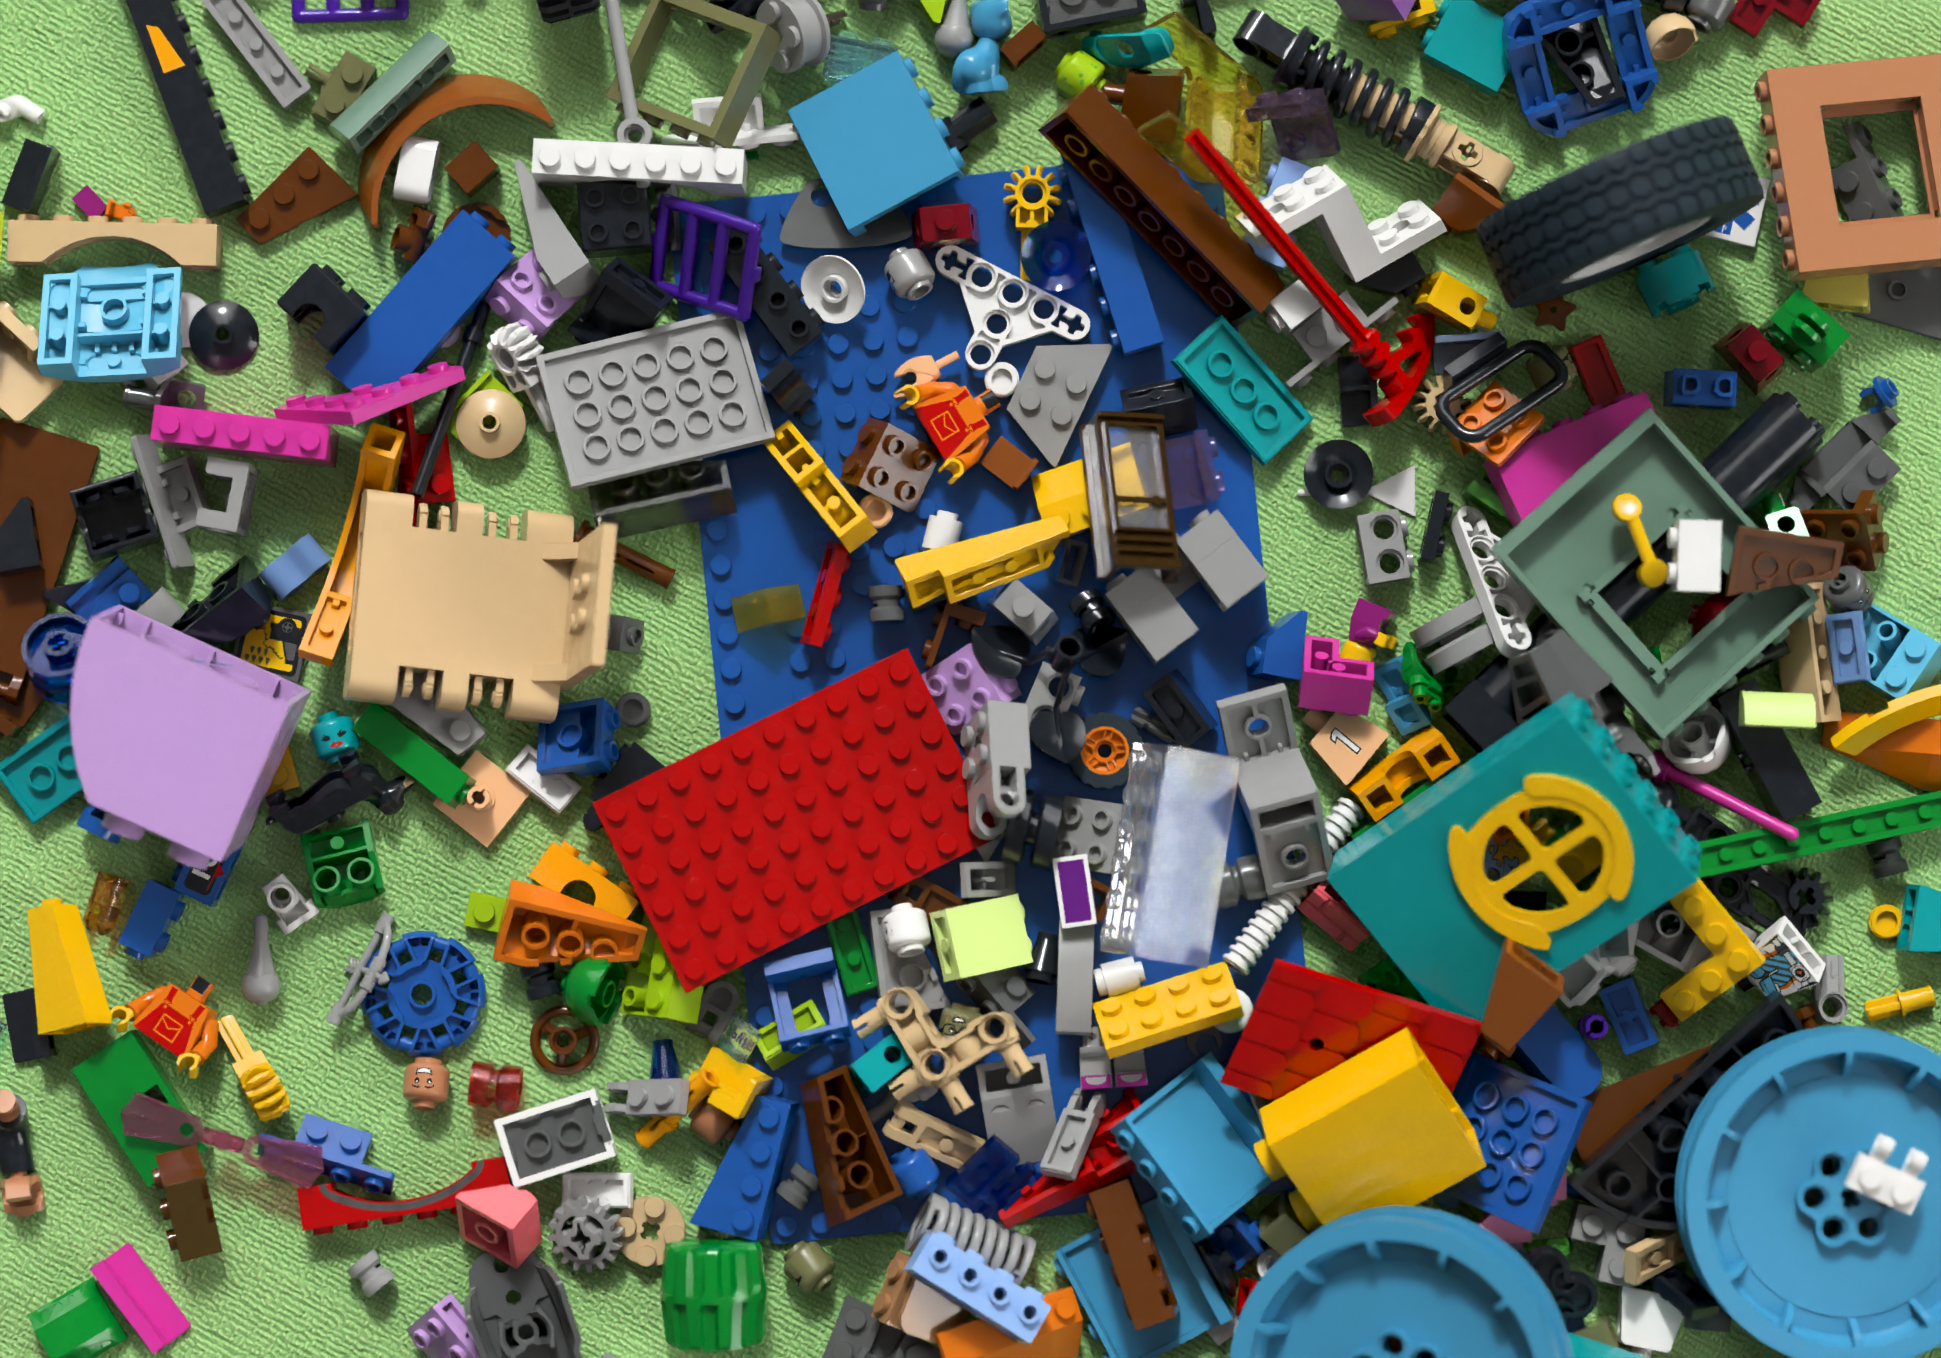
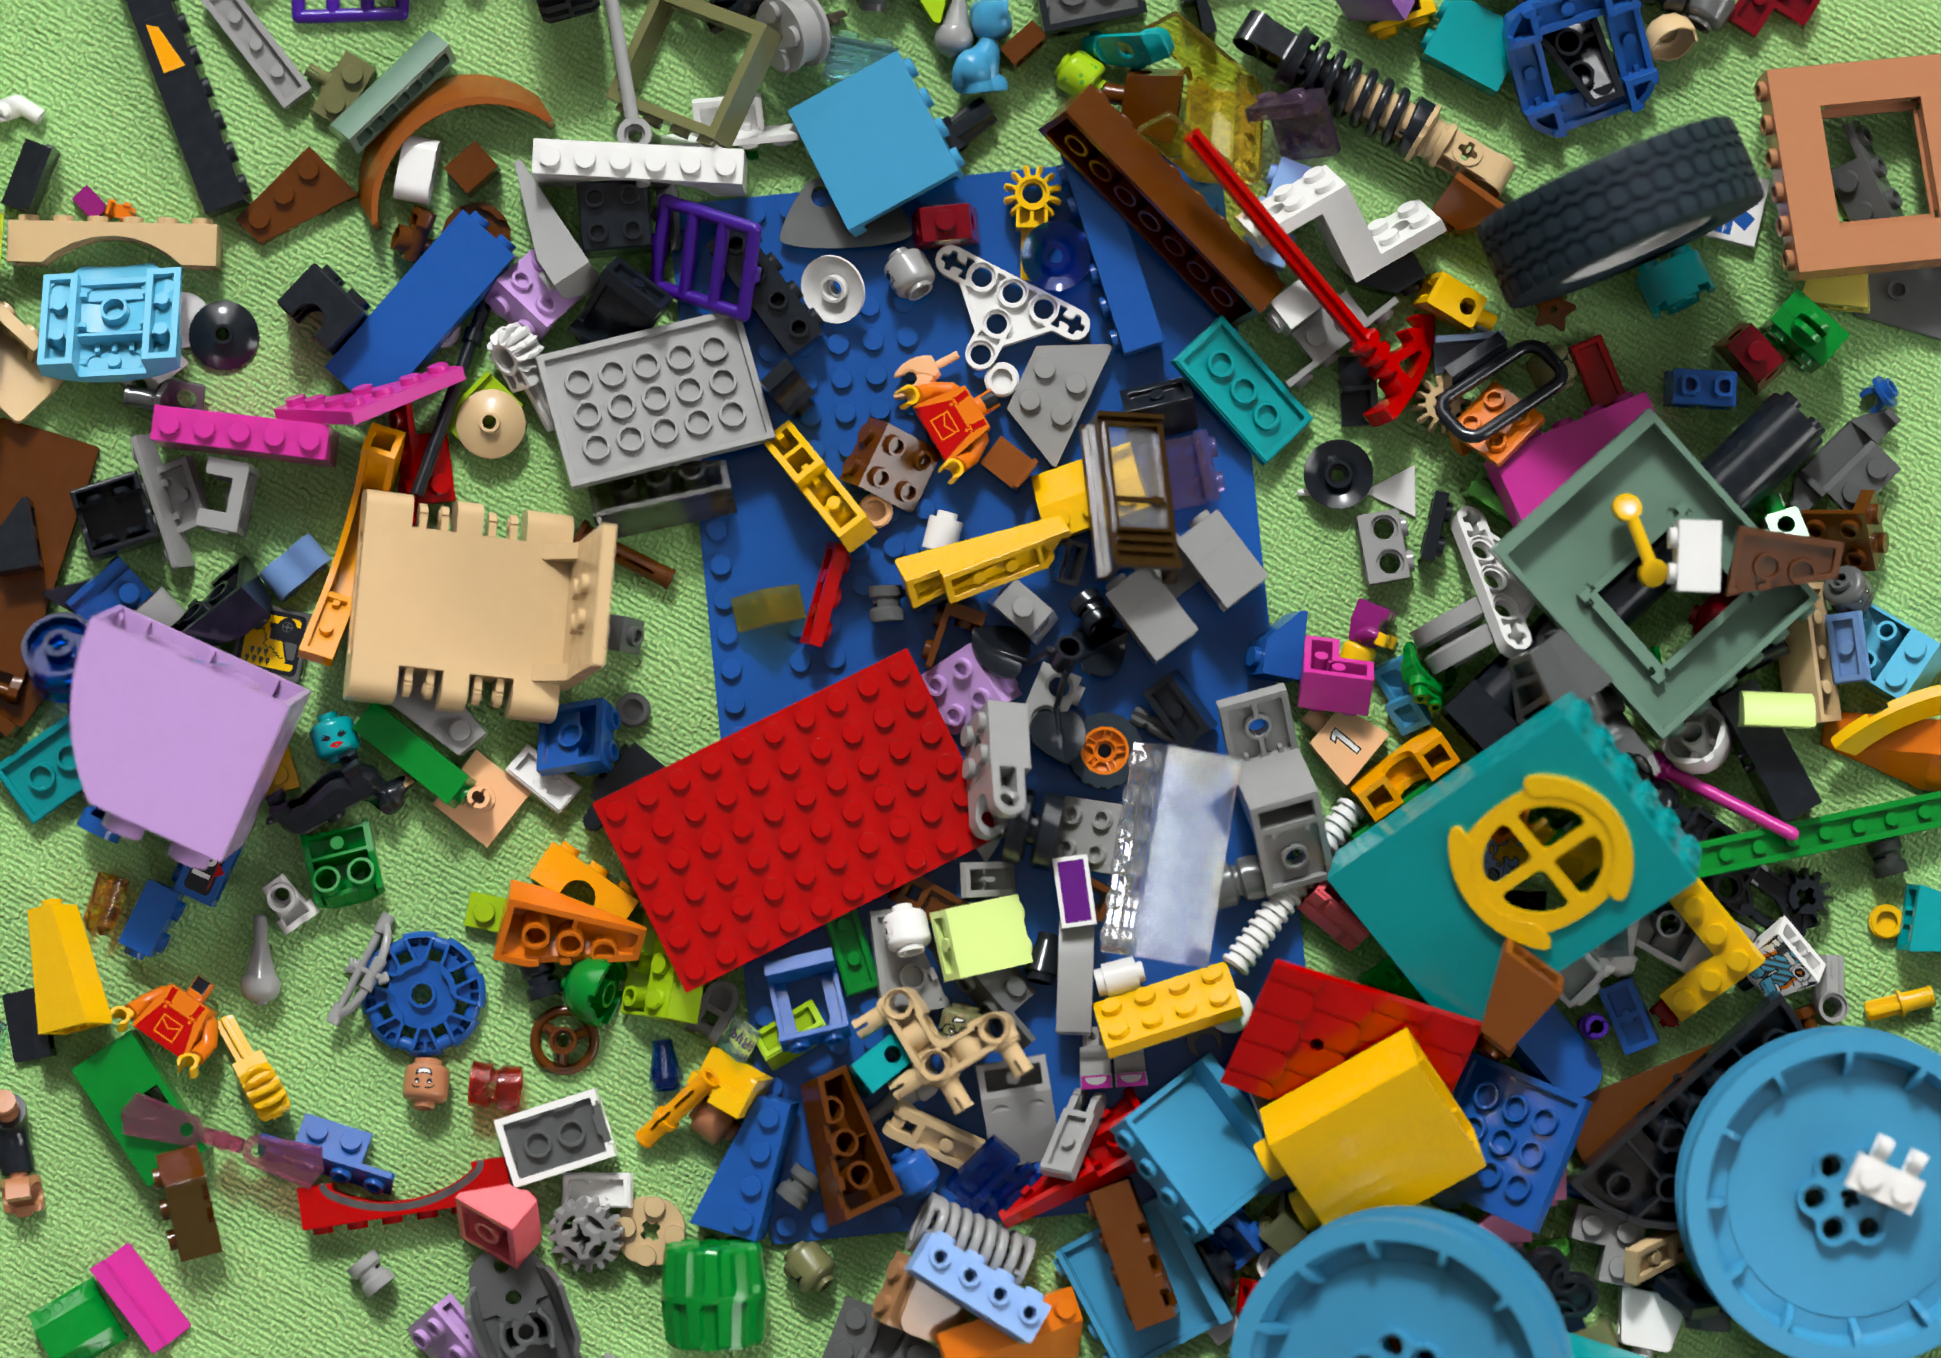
(650, 1097): light grey hinge -> none

